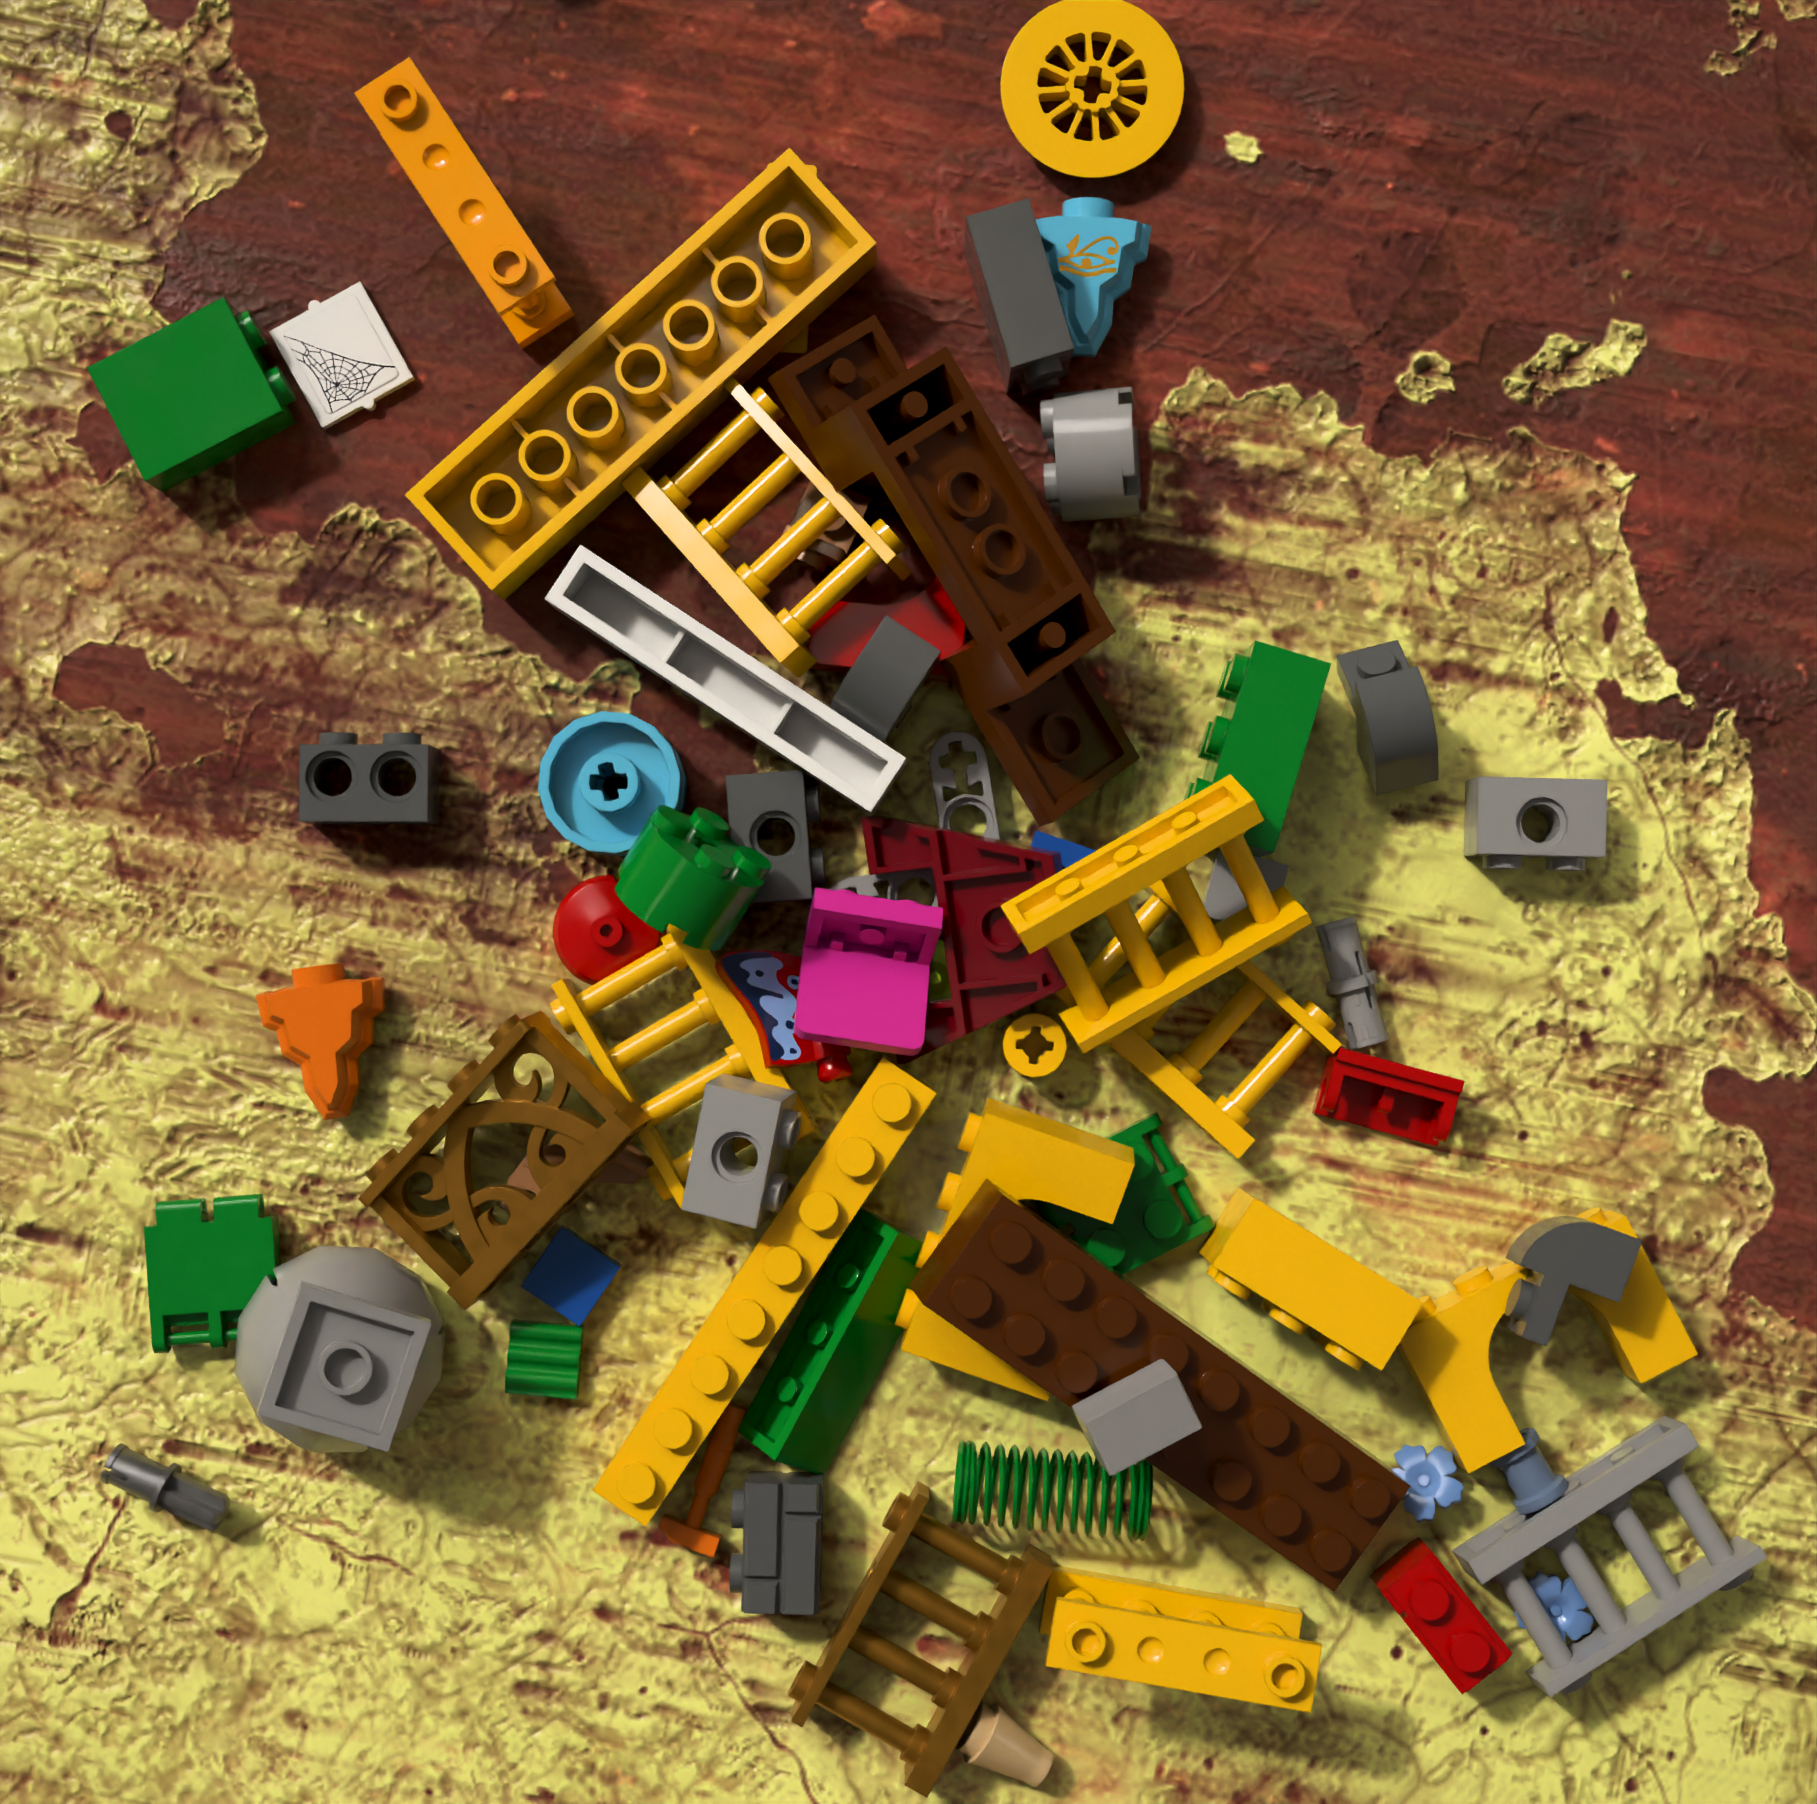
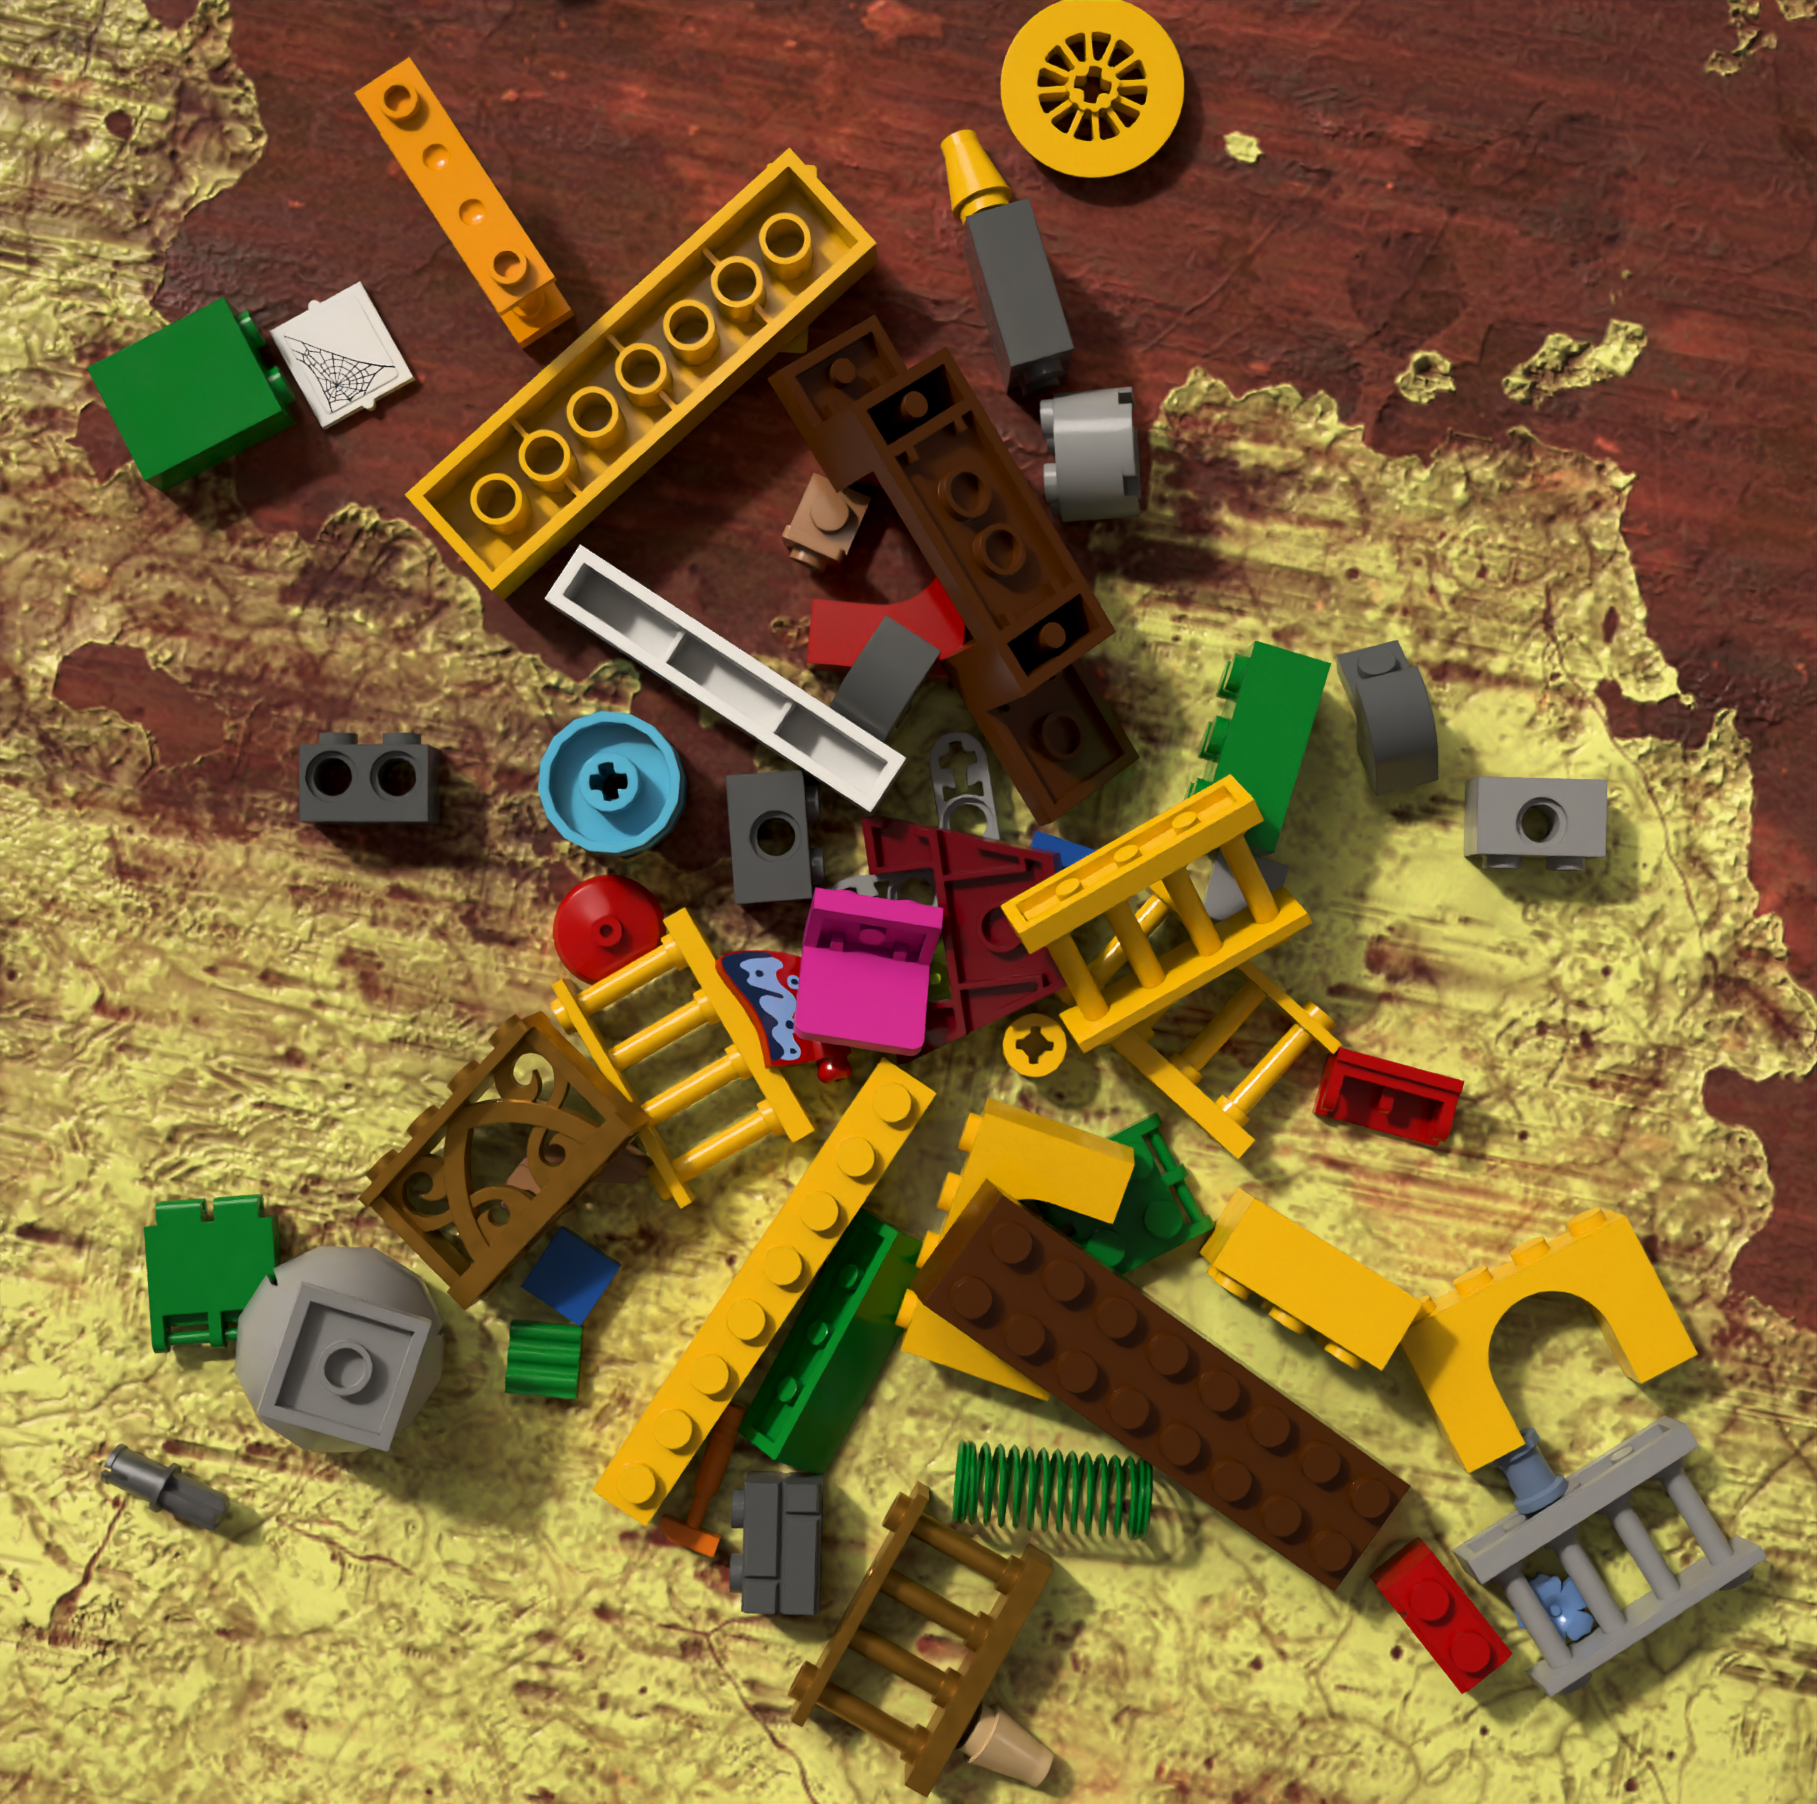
(325, 1029): orange rock -> none
(690, 876): green brick -> none
(708, 541): yellow fence -> none
(716, 1179): light grey brick -> none
(972, 176): none -> yellow cone
(1091, 265): medium azure rock -> none
(1137, 1416): light grey piece -> none
(1178, 1638): yellow fence -> none
(1352, 983): light grey pin -> none
(1429, 1480): medium blue plant -> none
(1562, 1254): dark grey brick -> none

